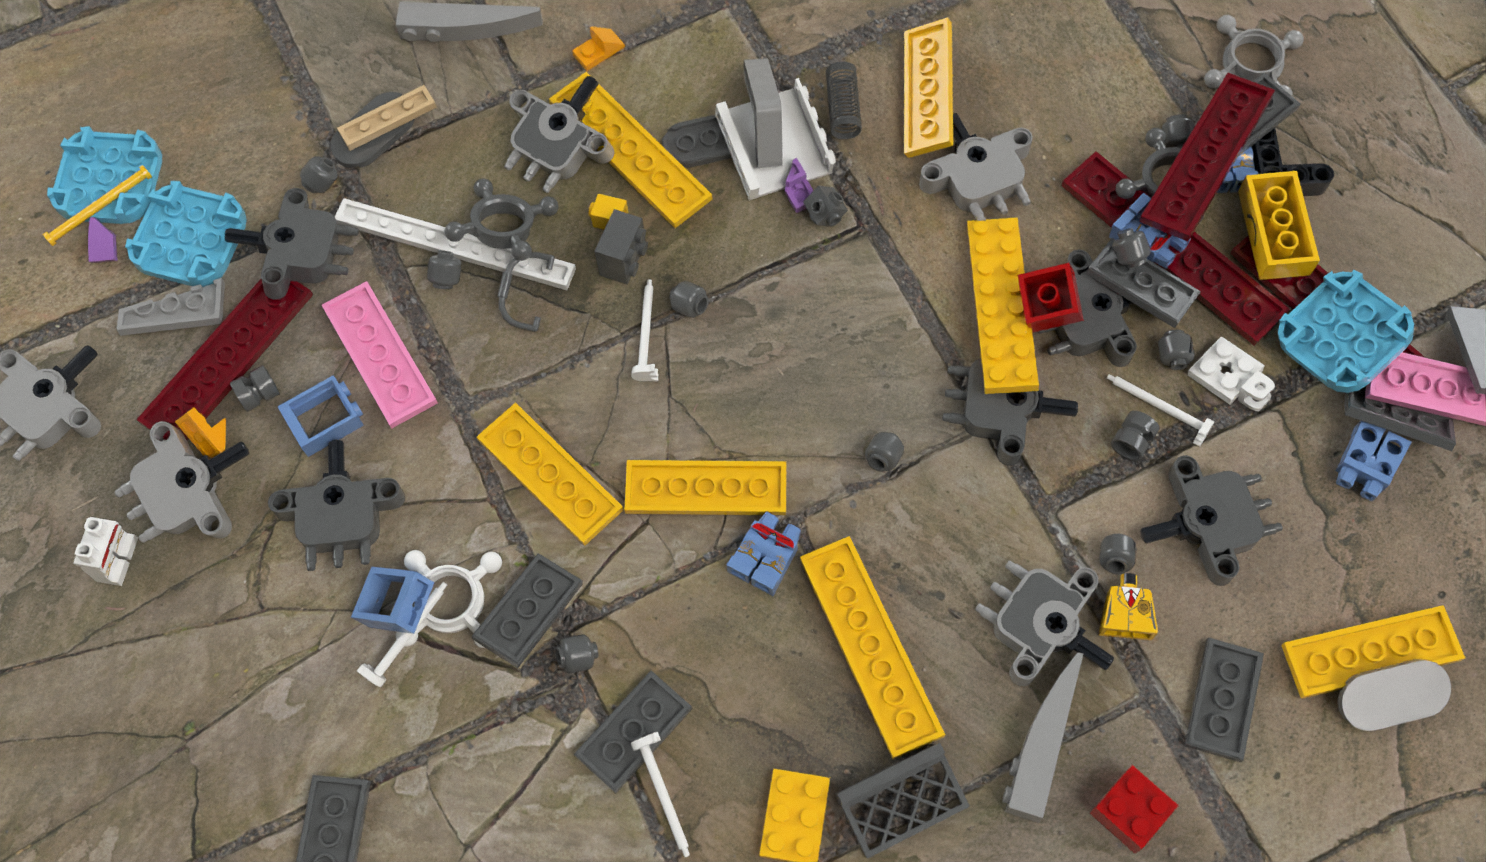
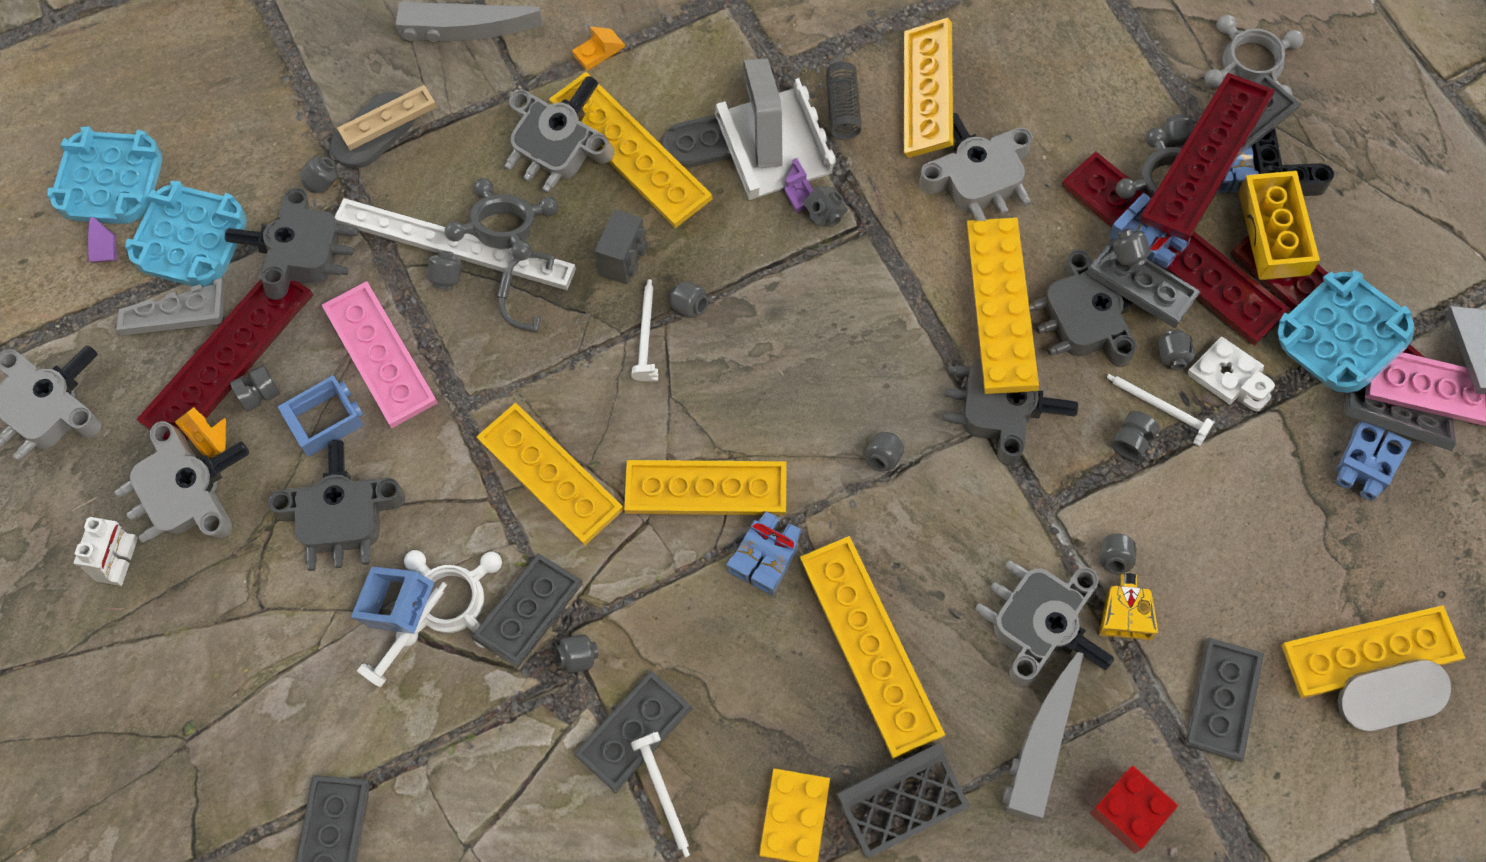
(97, 205): yellow bar -> none
(602, 208): yellow brick -> none
(1050, 297): red brick -> none
(1230, 515): piece -> none

